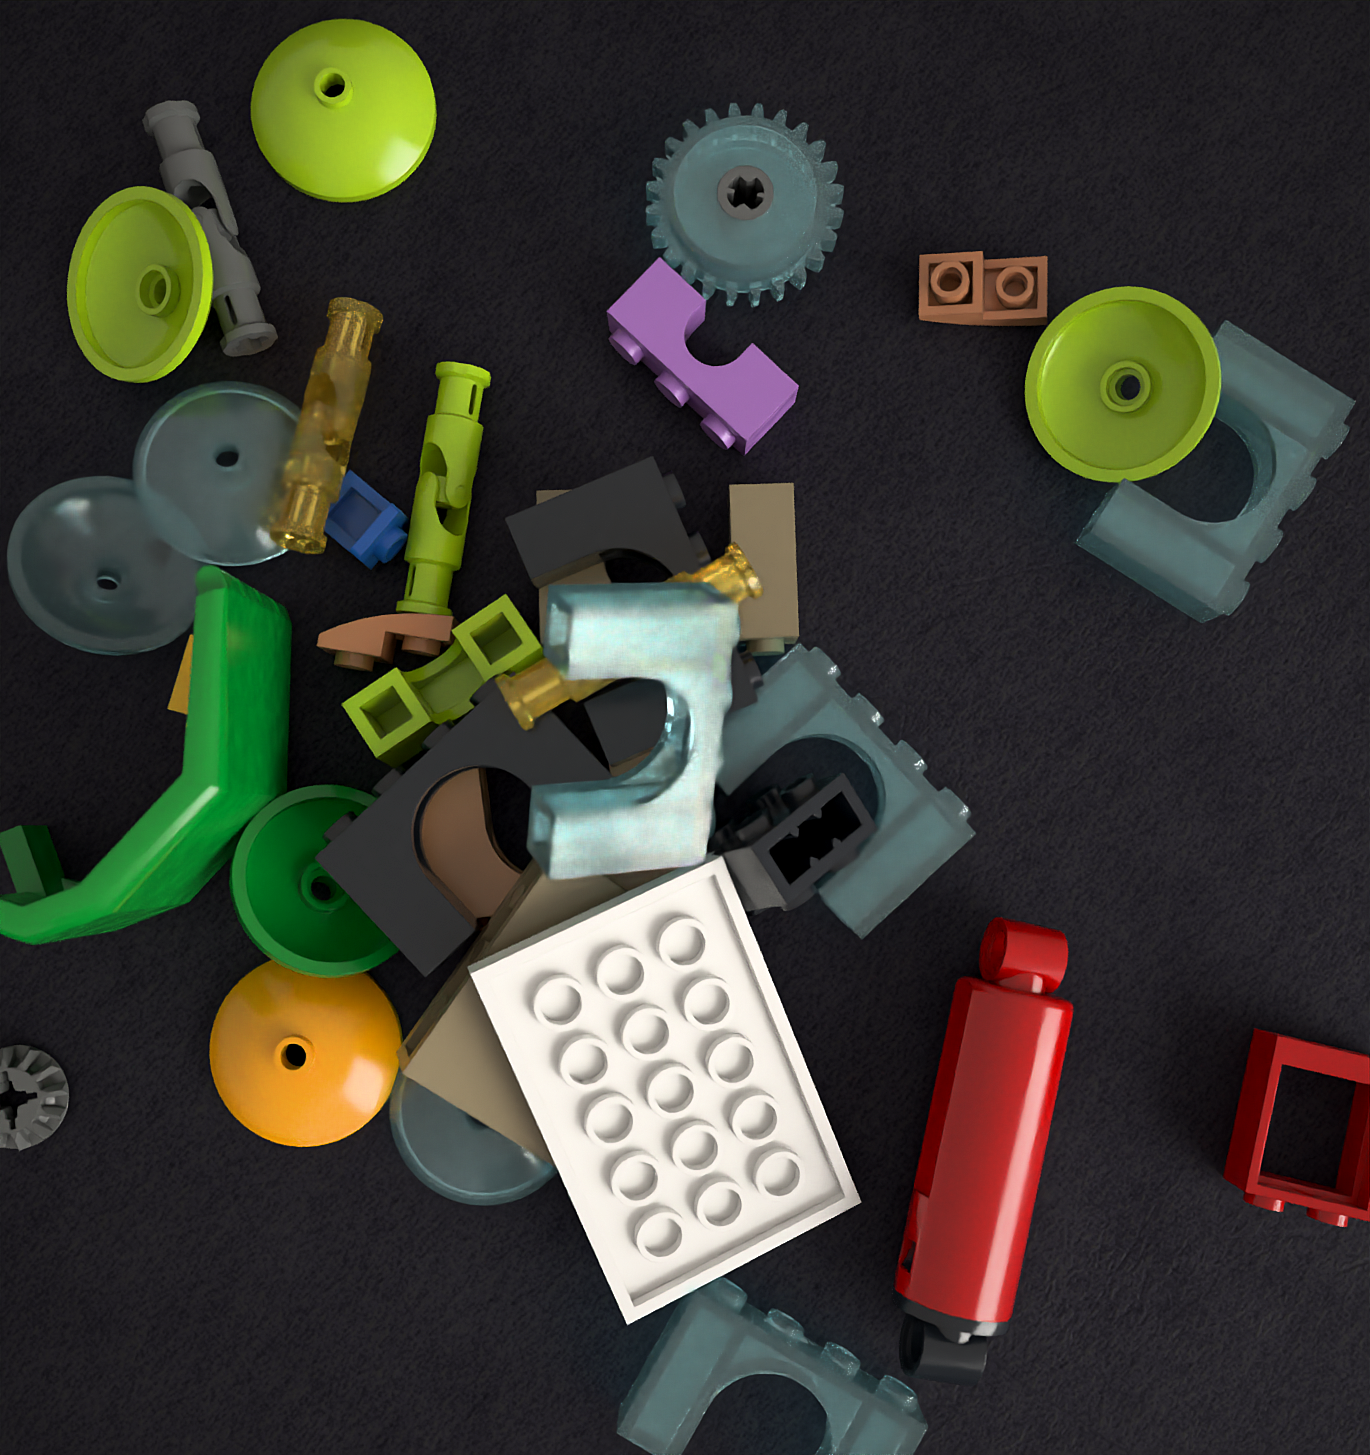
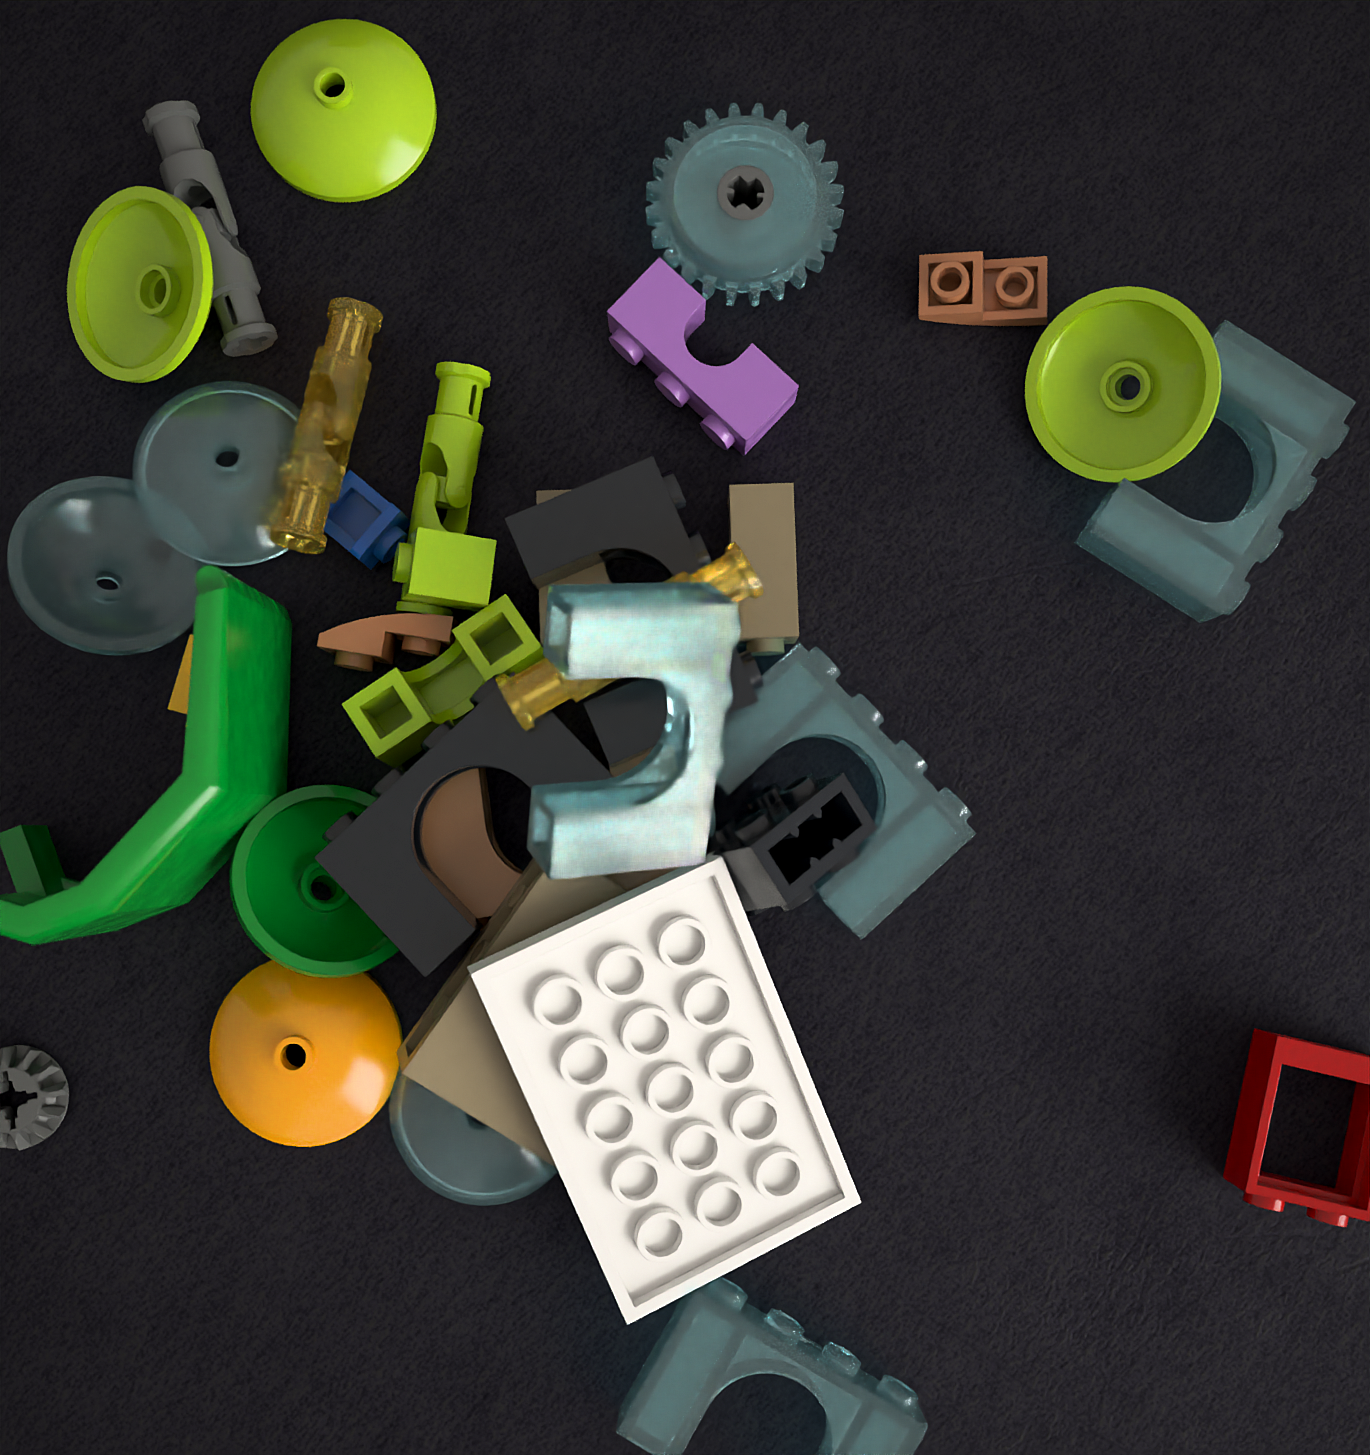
(445, 569): none -> lime brick
(982, 1153): red piece -> none

